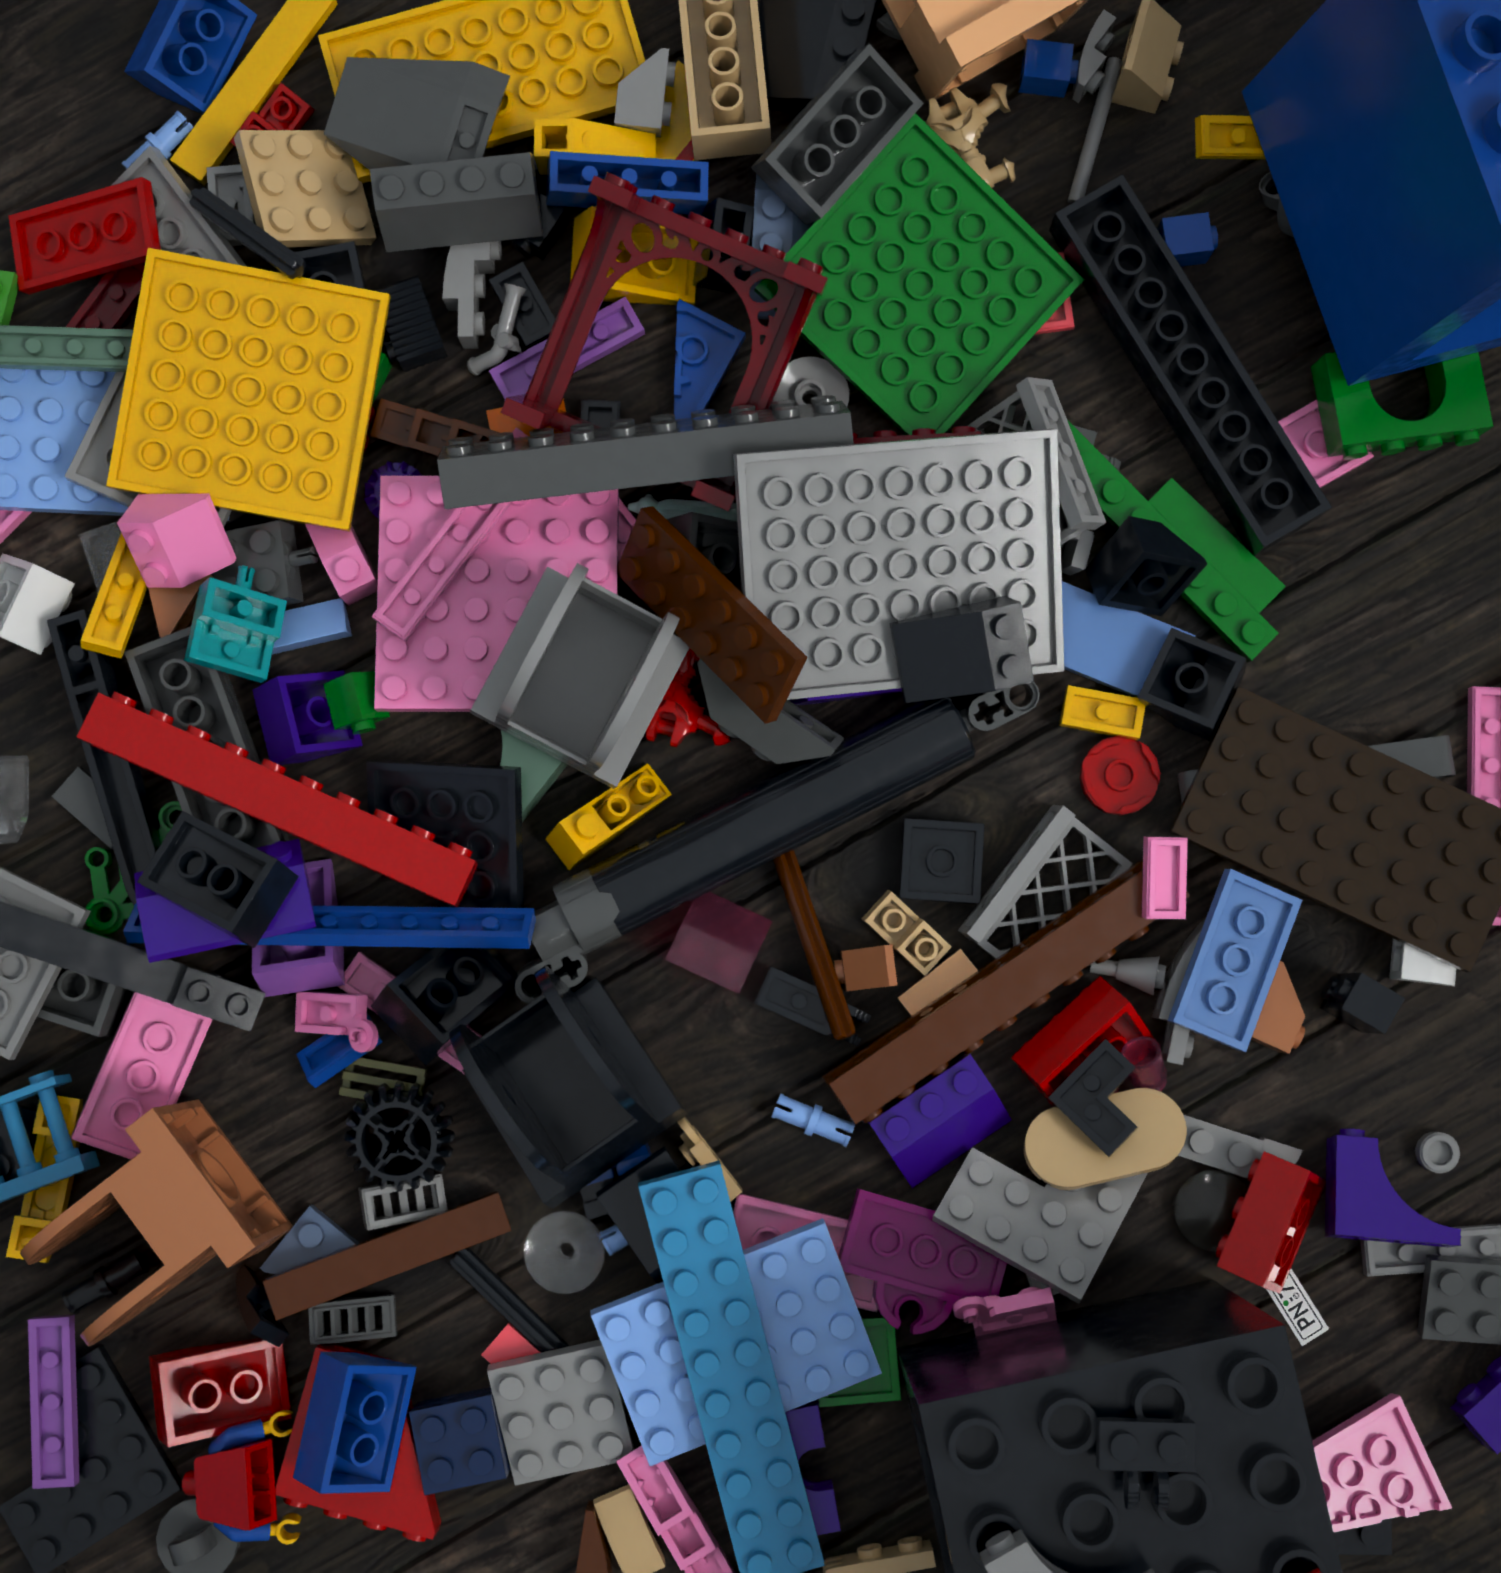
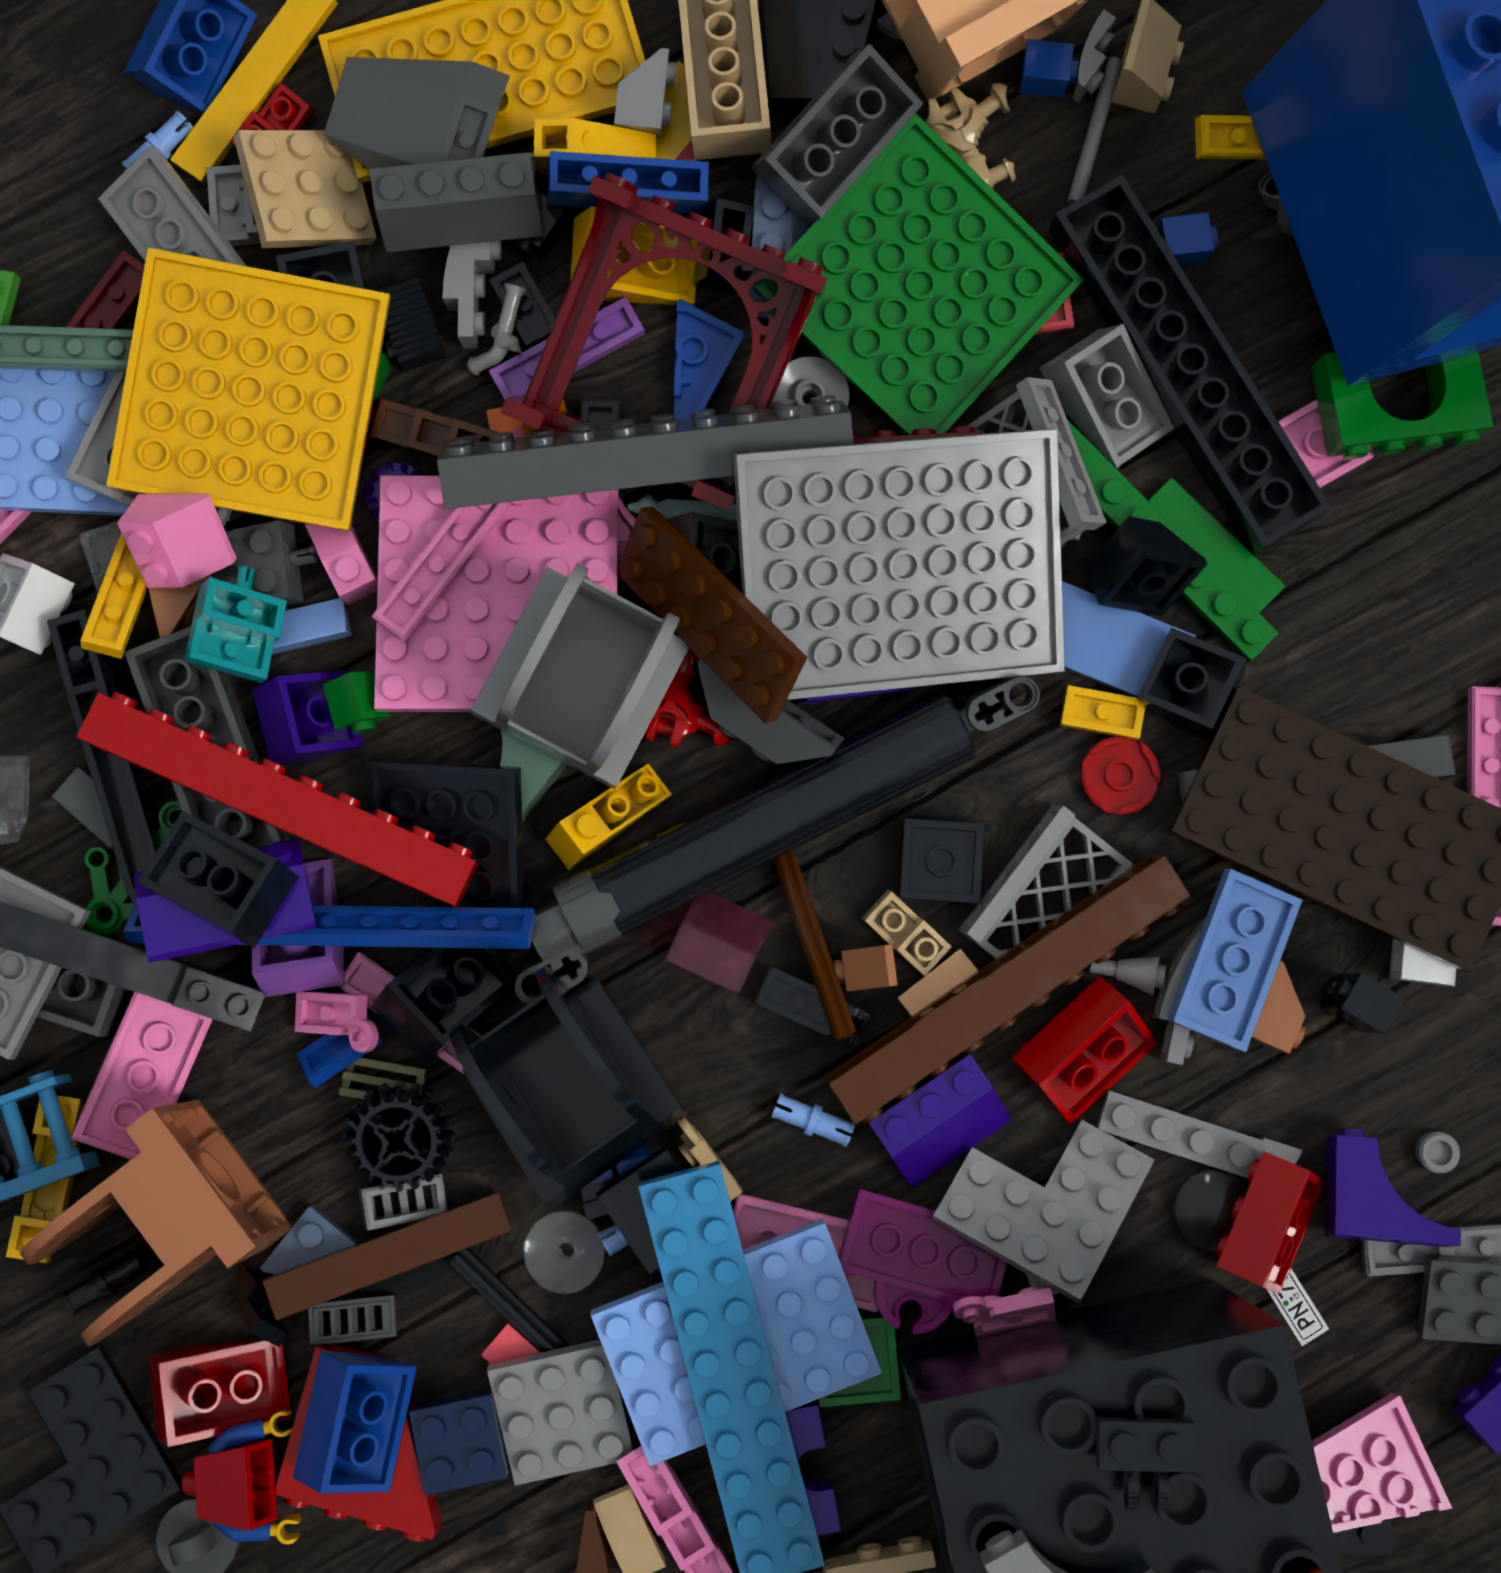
(53, 1401): medium lavender plate -> none
(84, 235): red plate -> none
(248, 233): black axle -> none
(962, 650): black slope -> none
(1071, 1160): tan tile -> none
(1077, 553): light grey tile -> none
(1086, 1094): black plate -> none
(1109, 394): none -> light grey slope
(1149, 1063): clear pink piece -> none
(1164, 877): bright pink tile -> none

